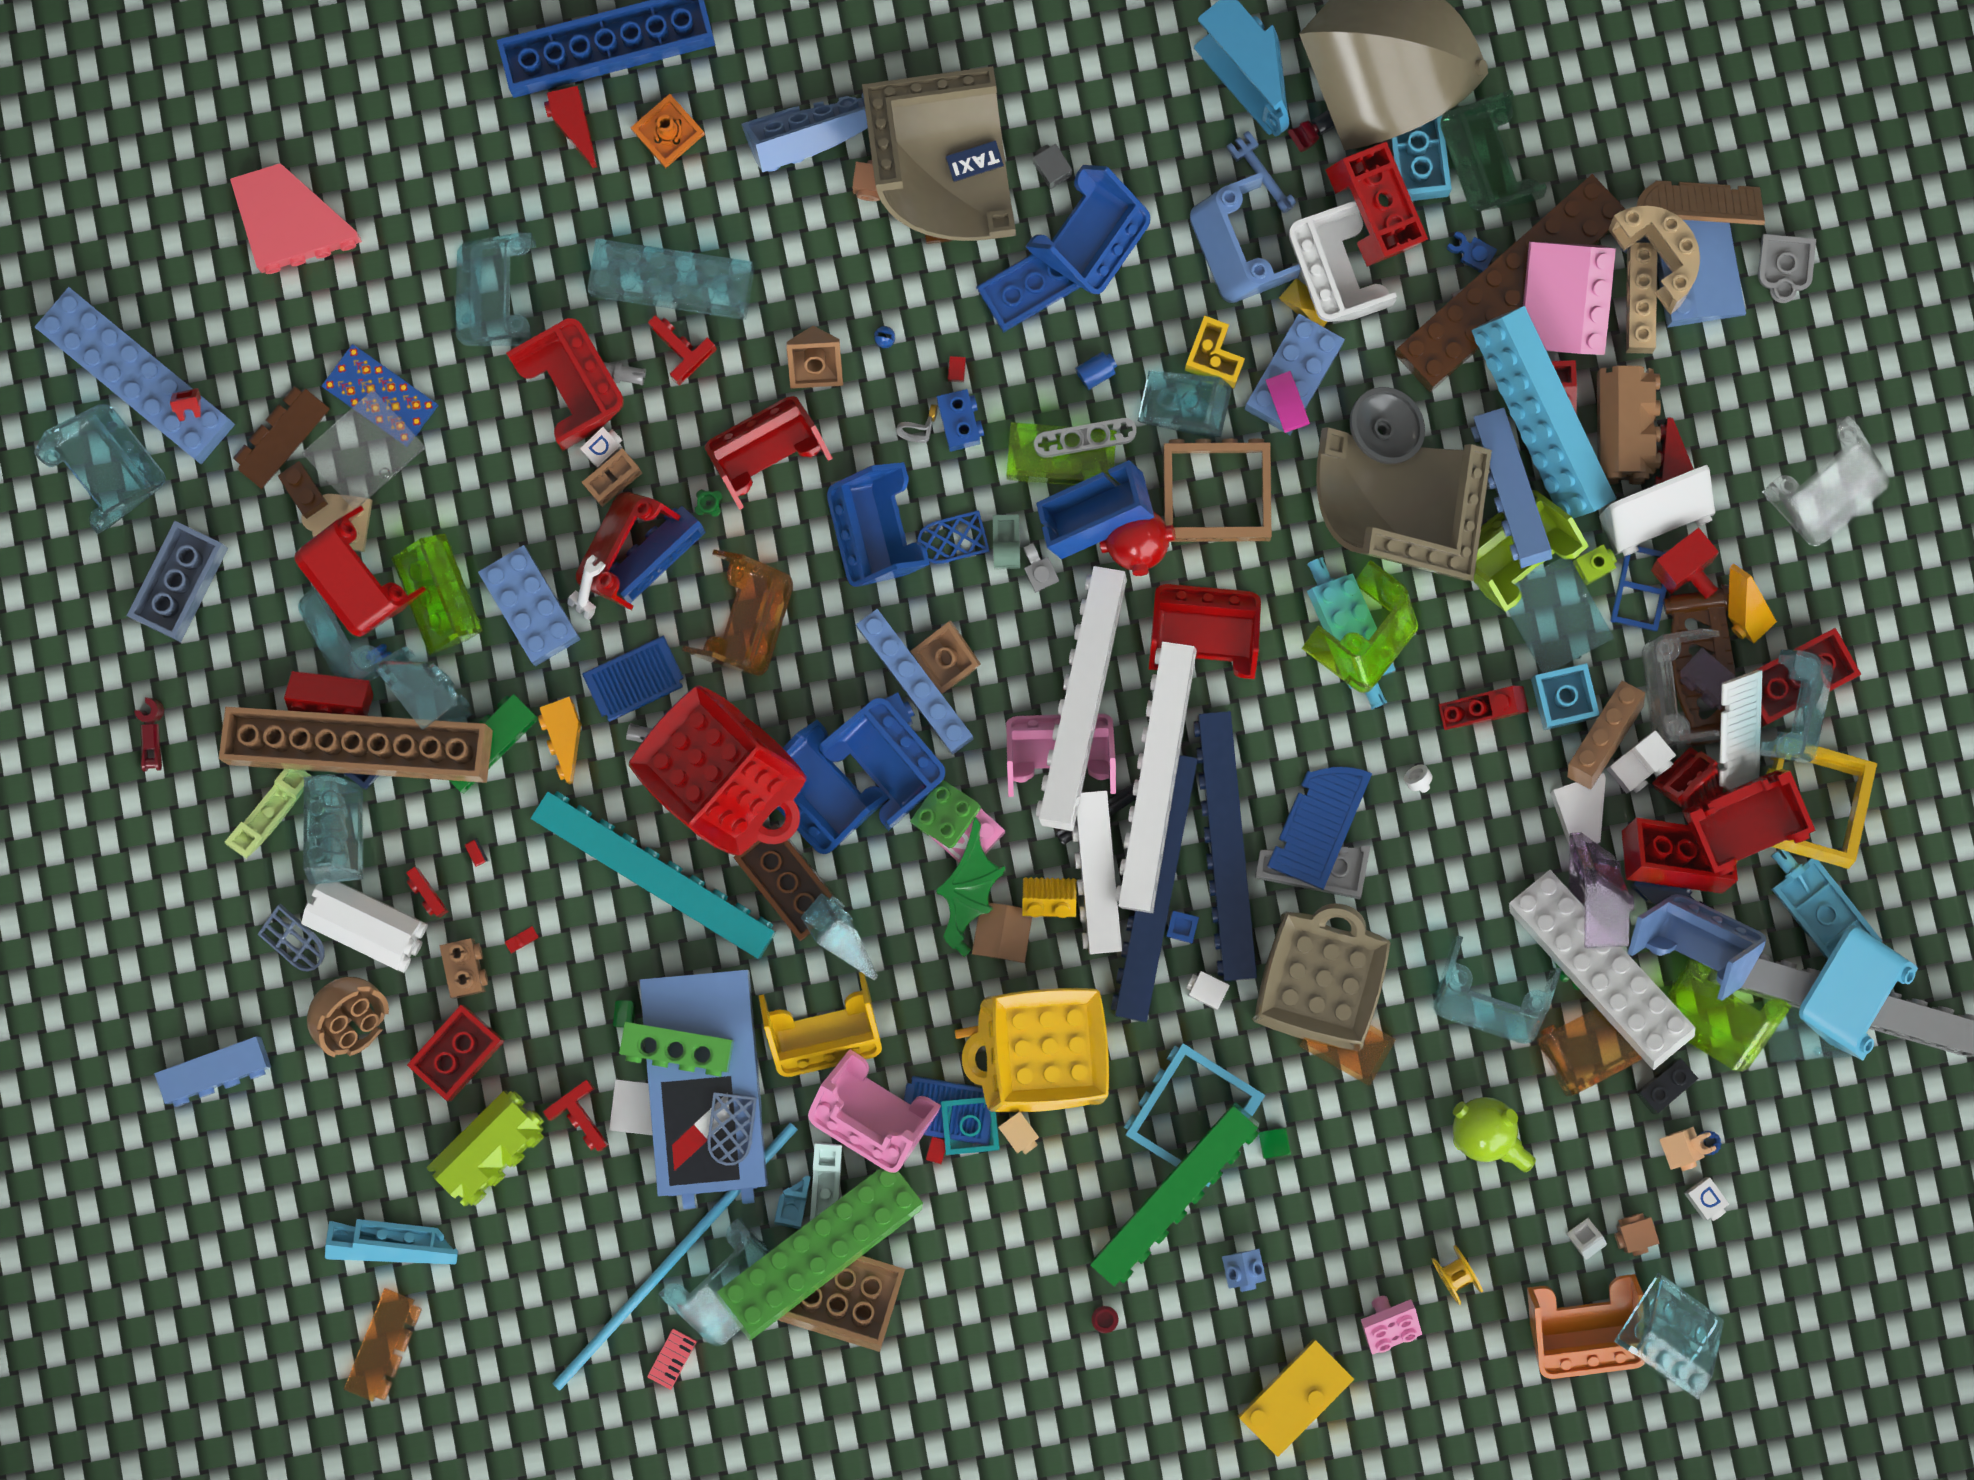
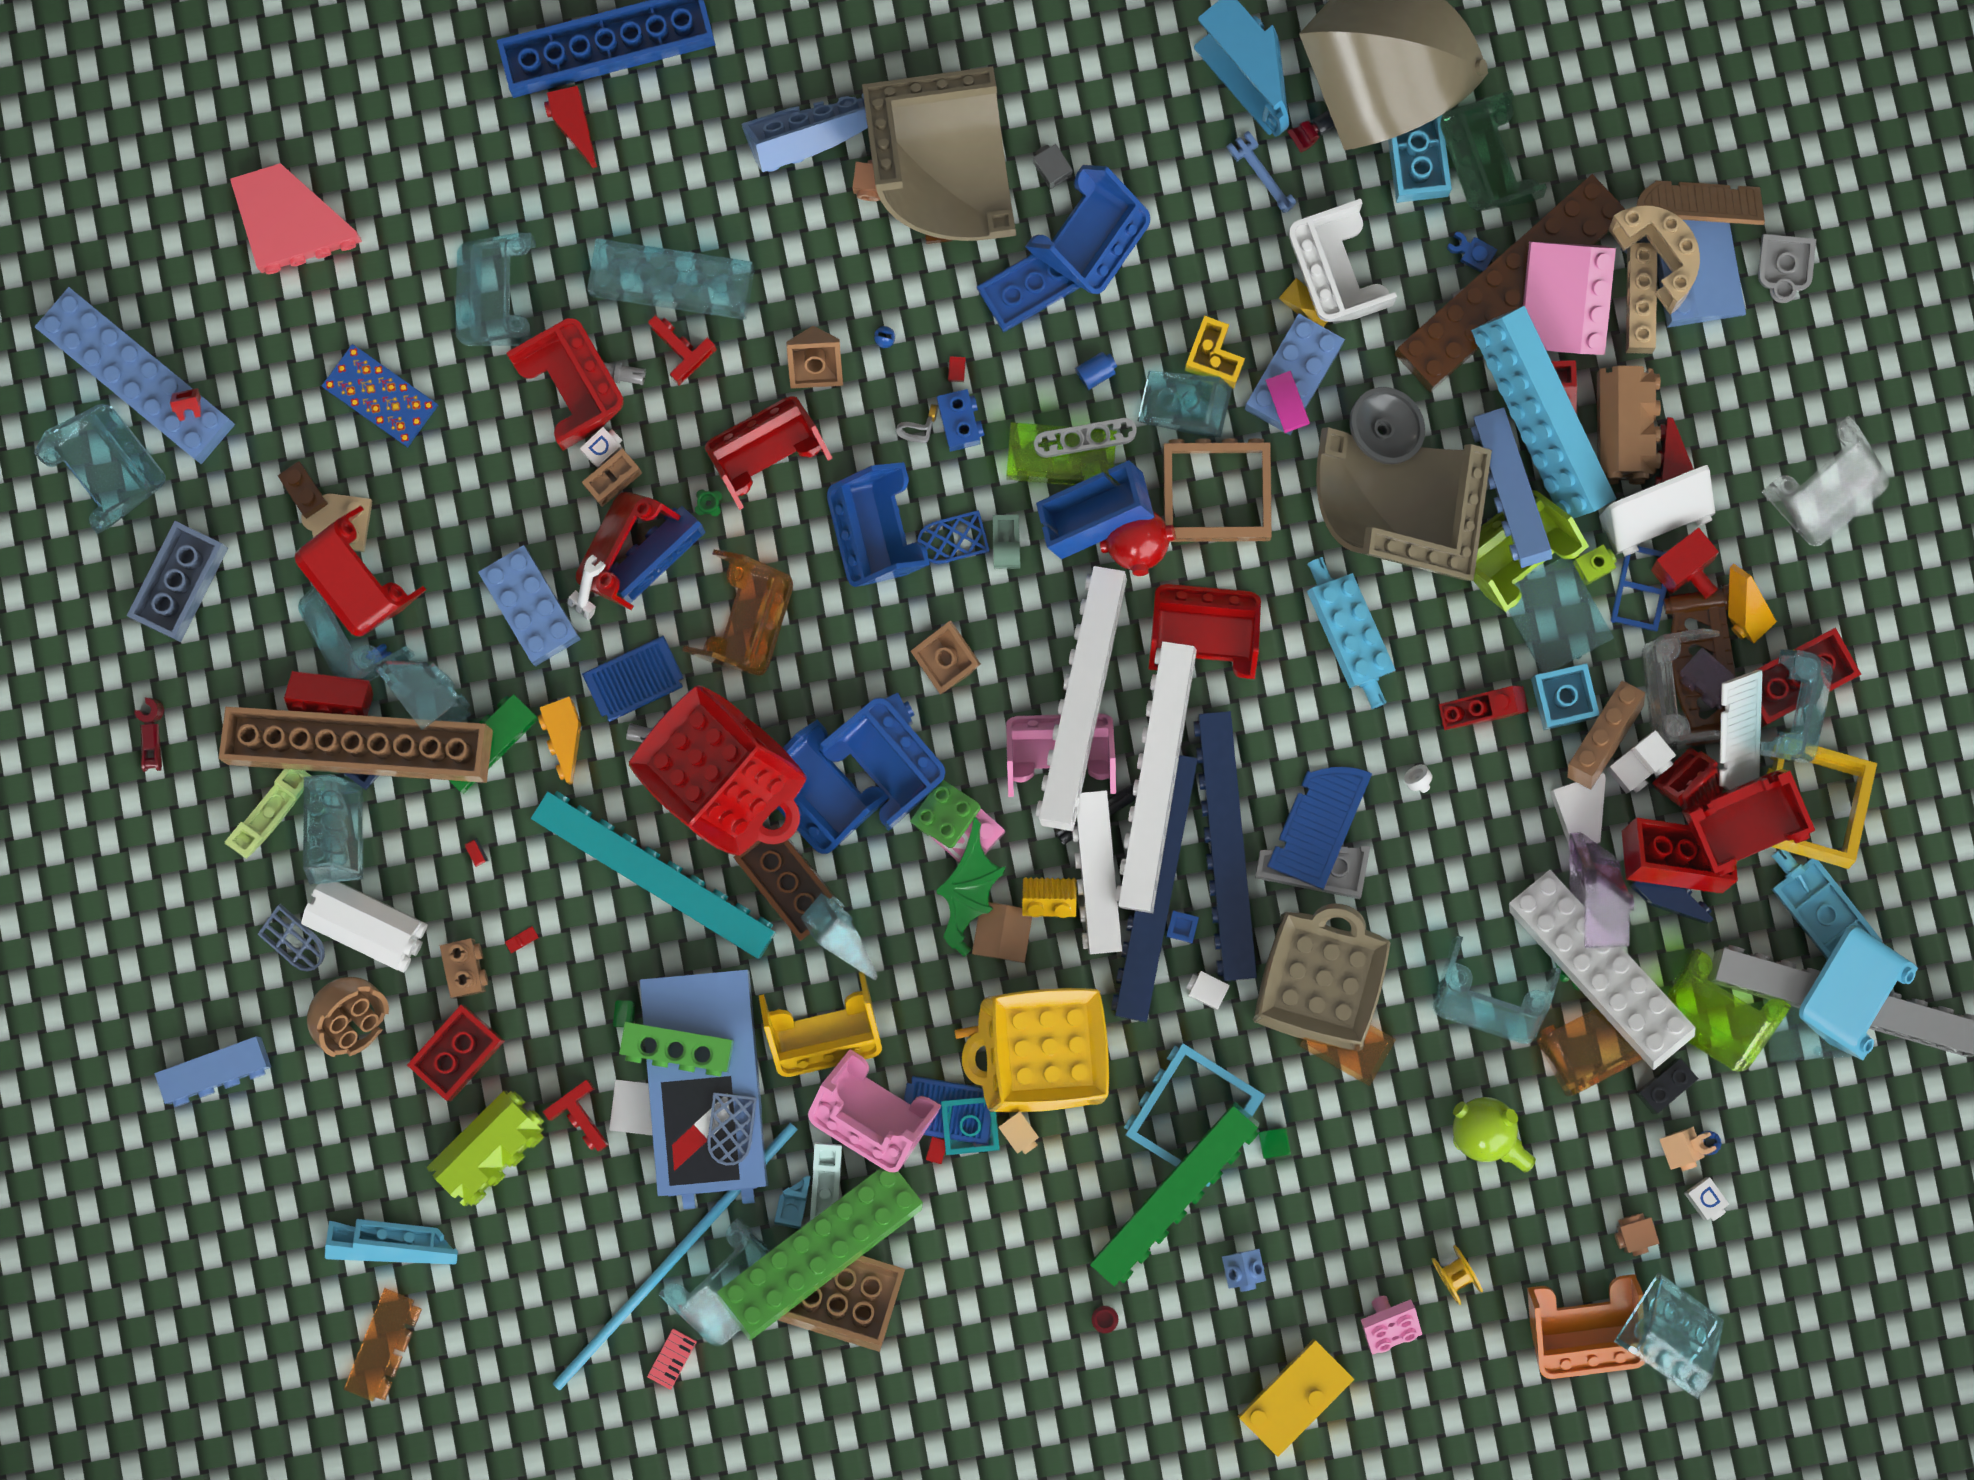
(282, 440): reddish brown windscreen -> none
(363, 450): clear piece -> none
(432, 902): red plate -> none
(445, 608): clear neon green slope -> none
(666, 114): orange plate -> none
(914, 681): medium blue brick -> none
(974, 161): dark blue tile -> none
(1040, 572): light grey plate -> none
(1230, 270): medium blue windscreen -> none
(1362, 660): clear neon green windscreen -> none
(1391, 227): red plate -> none
(1587, 1238): white slope -> none
(1702, 935): medium blue windscreen -> none

